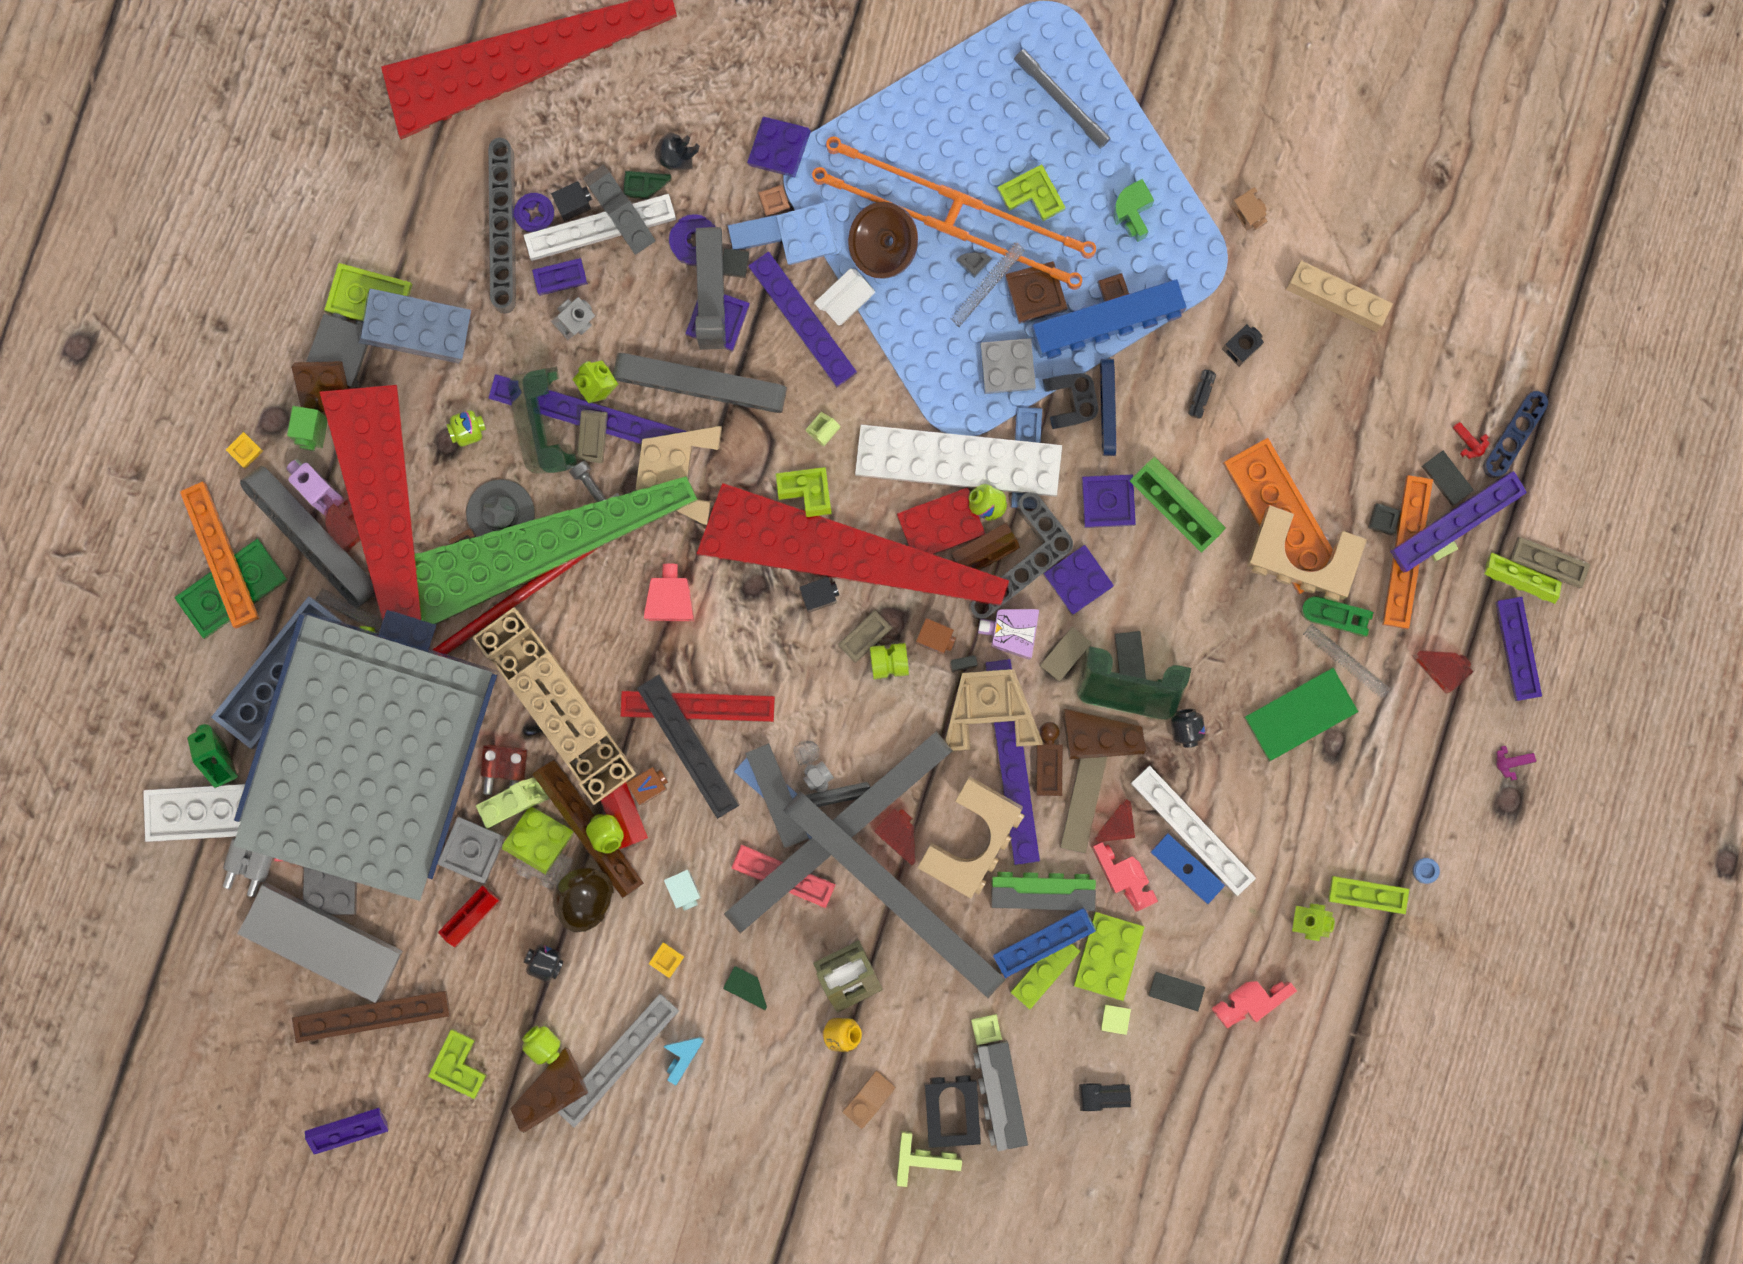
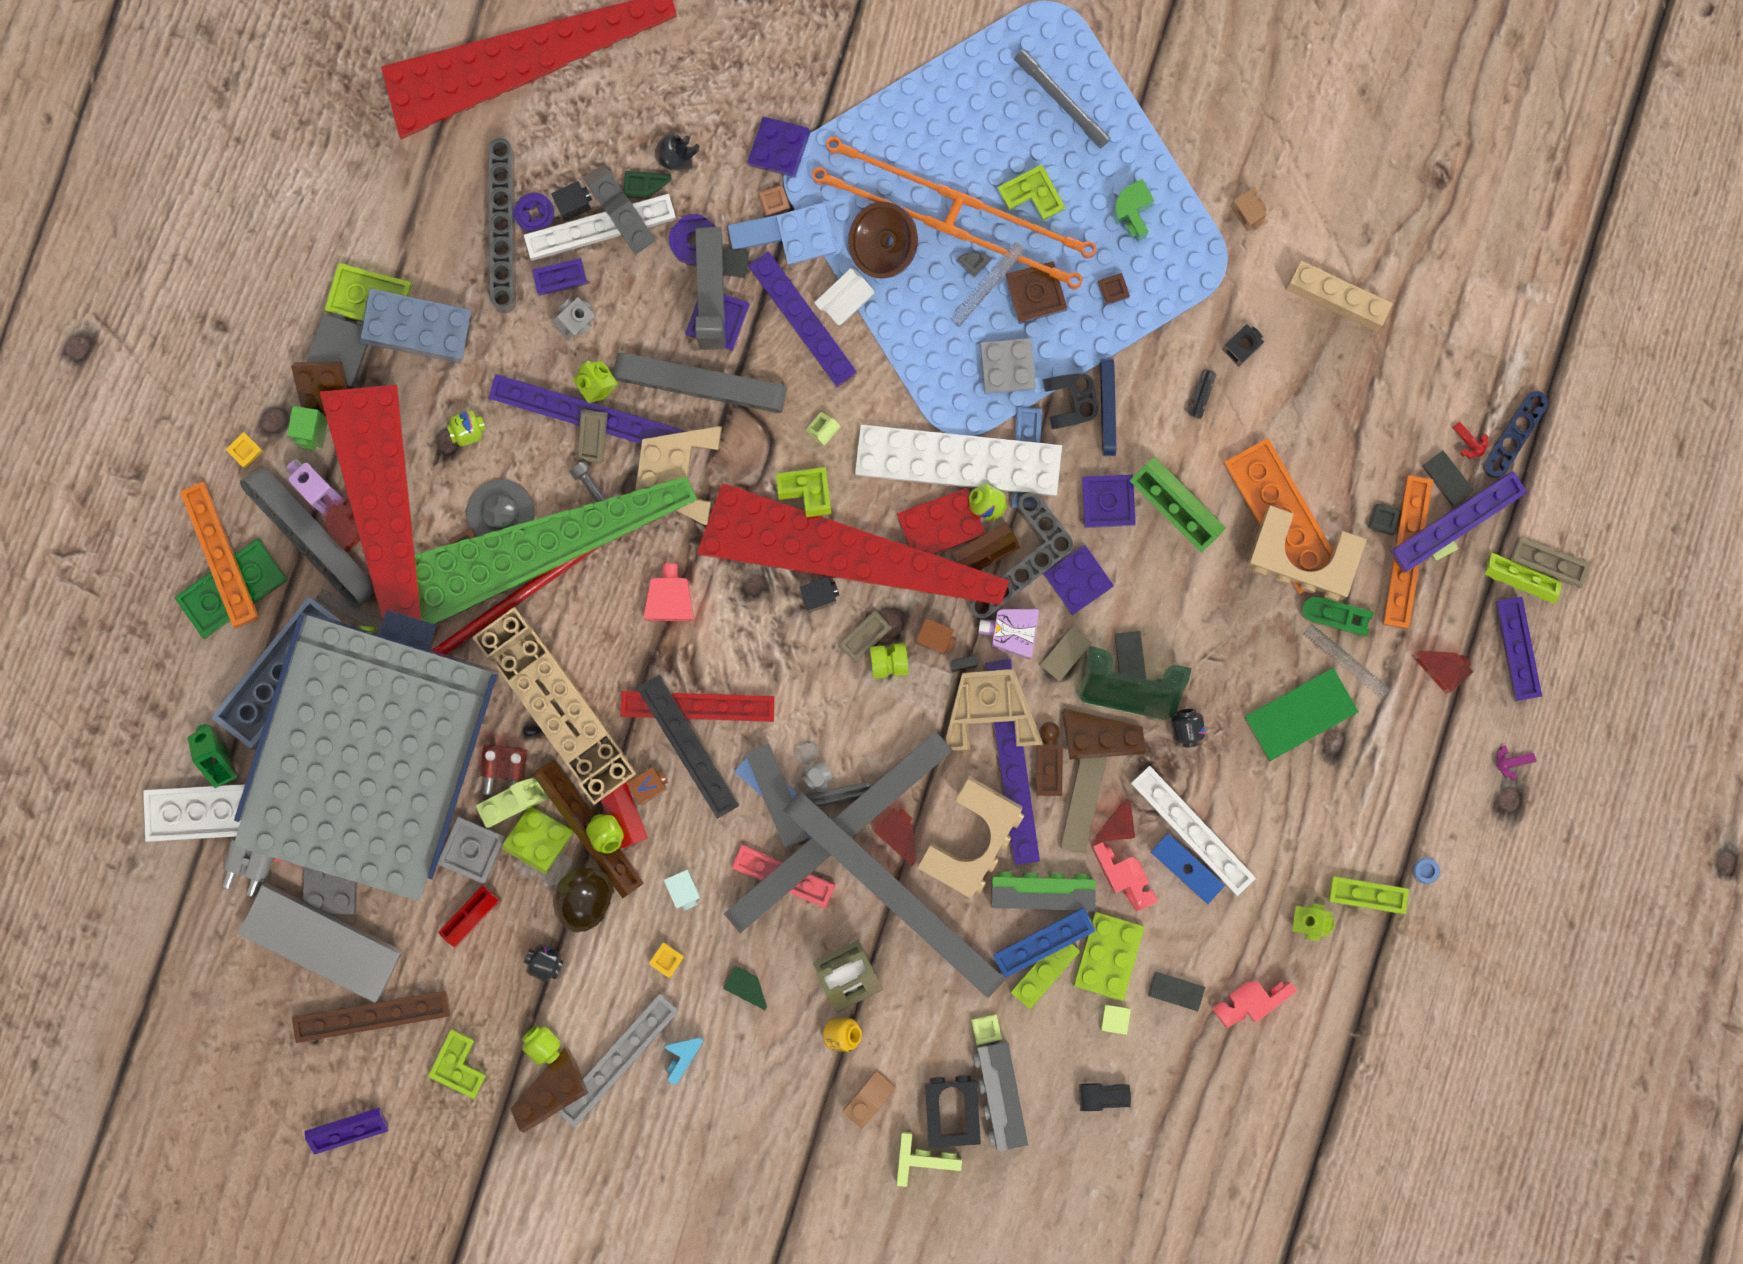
(536, 453): clear green windscreen -> none
(1109, 318): blue brick -> none

